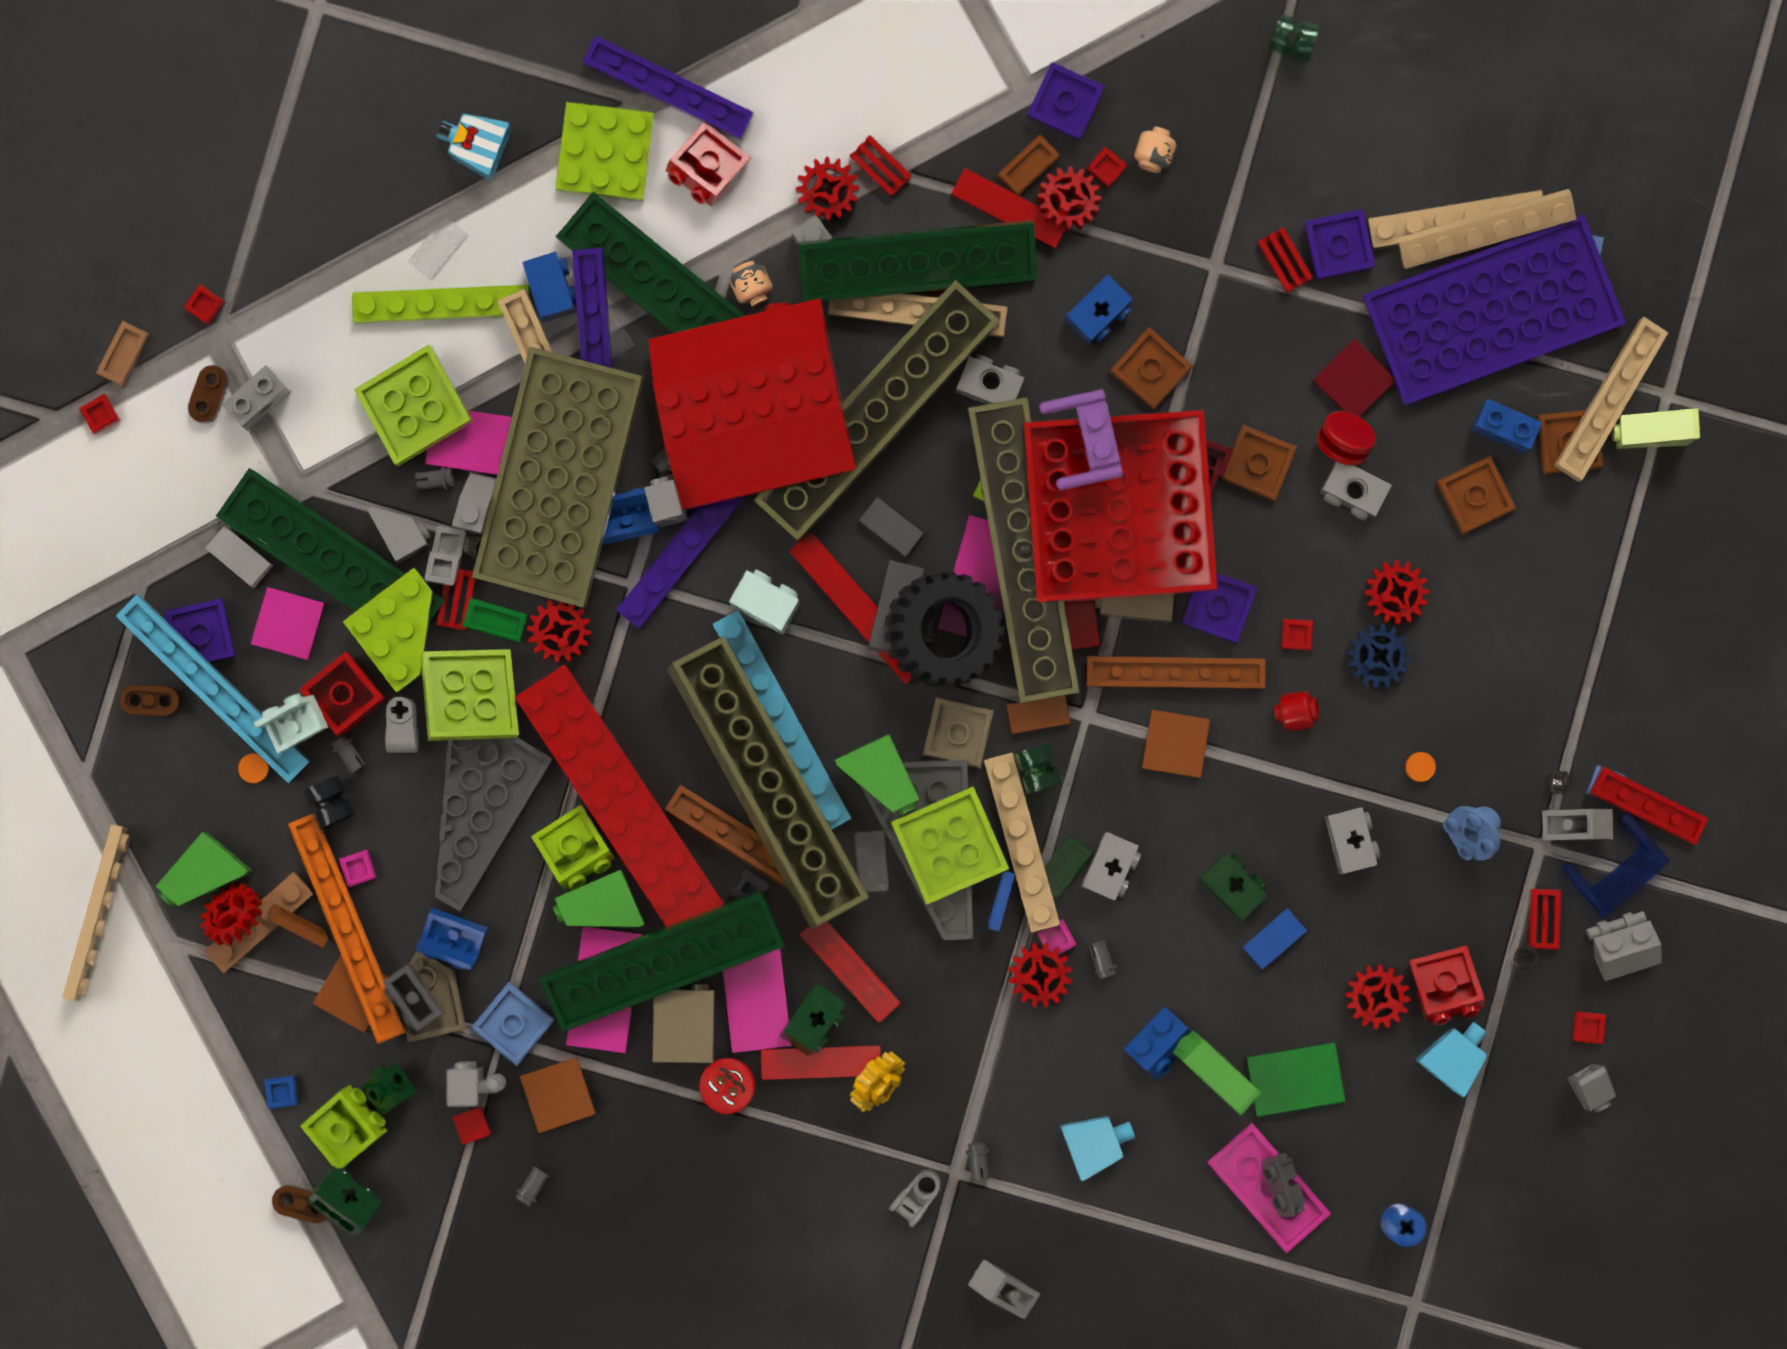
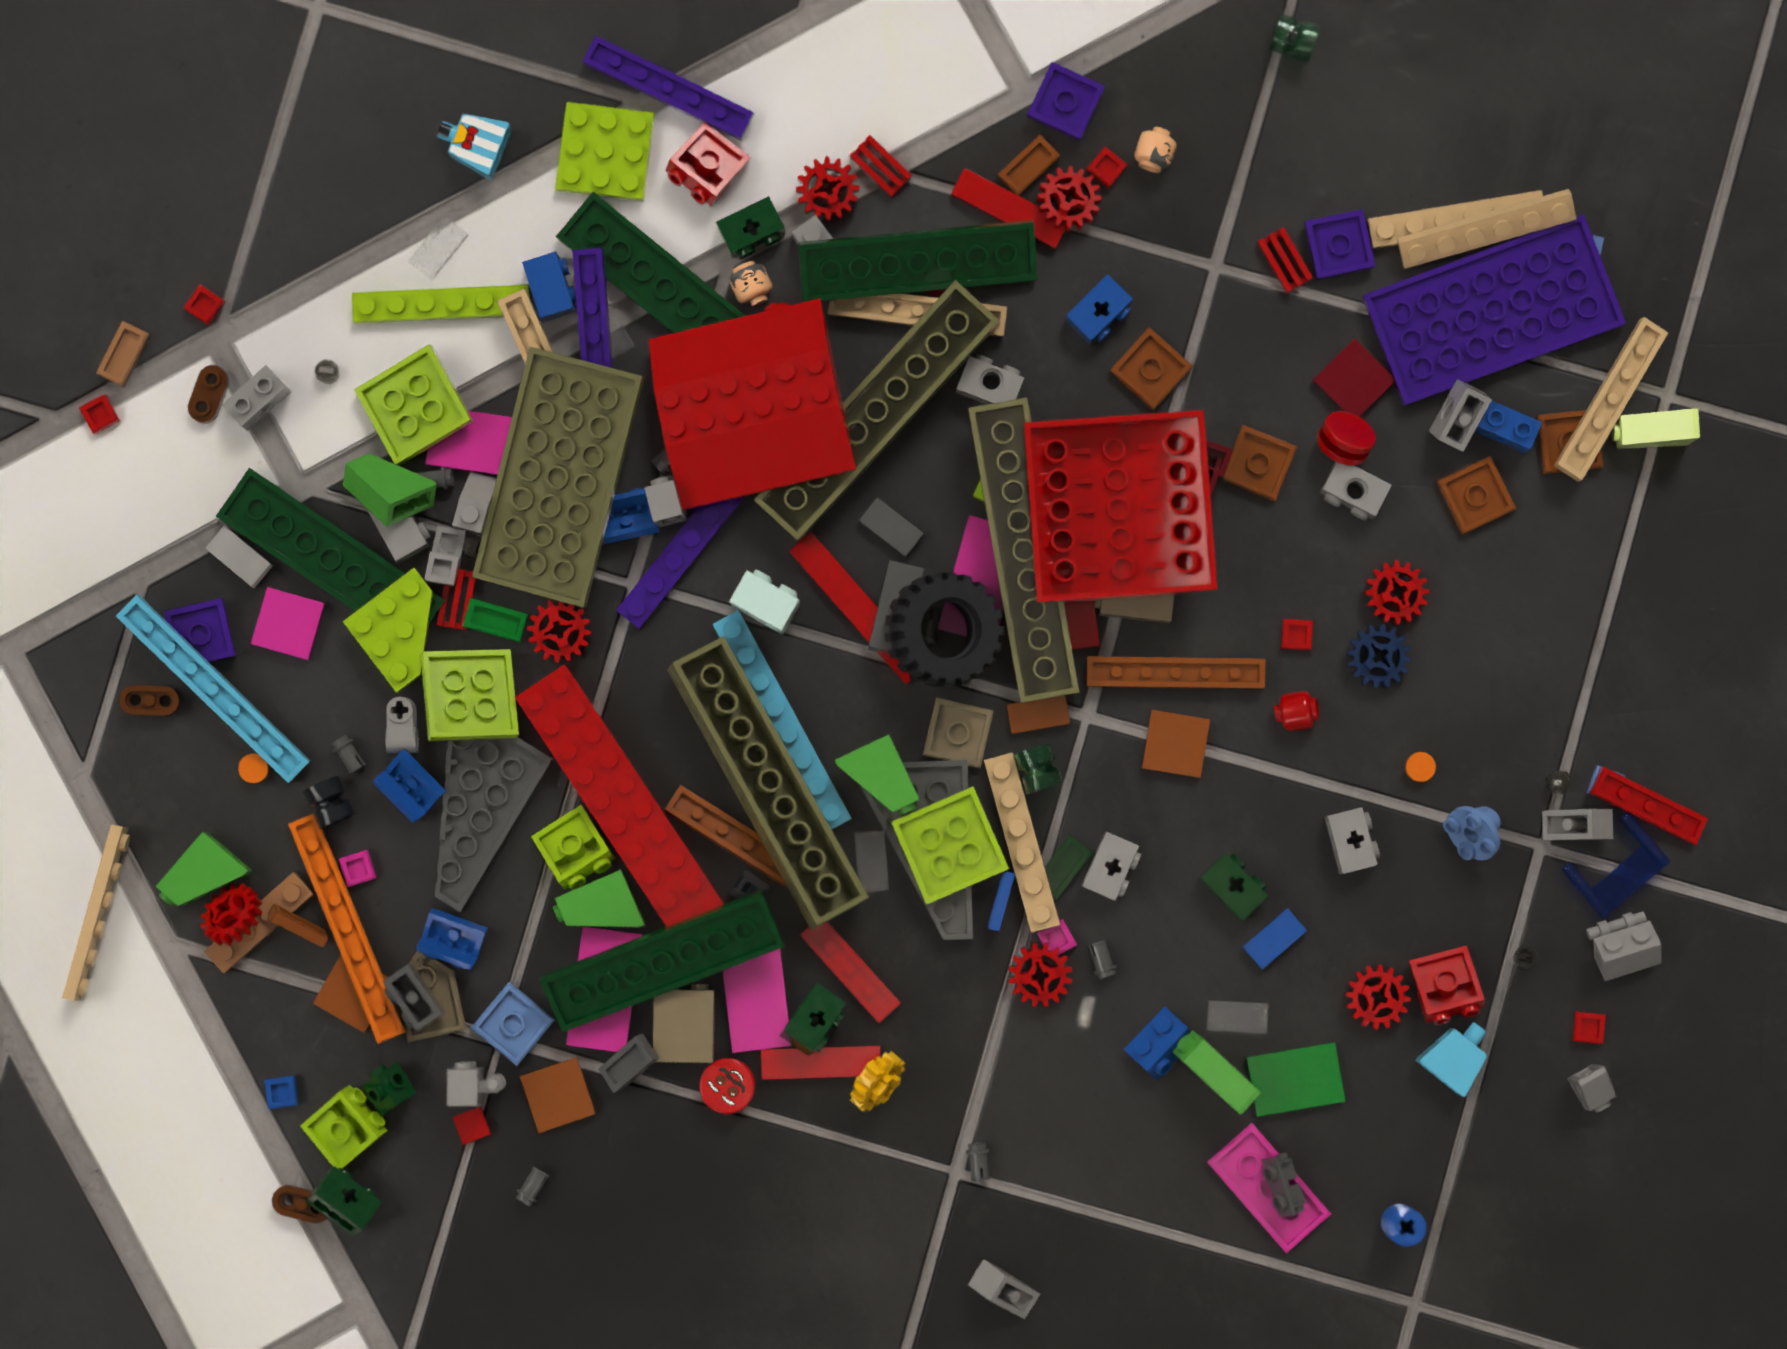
(293, 722): light aqua bracket -> none
(327, 378): none -> clear smoke hinge
(344, 694): red brick -> none
(388, 489): none -> bright green slope
(409, 786): none -> blue bracket
(628, 1063): none -> dark grey tile
(760, 215): none -> dark green brick
(915, 1198): light grey piece -> none
(1086, 1011): none -> clear tile
(1095, 1143): medium azure torso -> none
(1096, 434): medium lavender plate -> none
(1220, 610): dark purple plate -> none
(1237, 1016): none -> clear tile
(1460, 415): none -> light grey brick
(1544, 918): red tile -> none

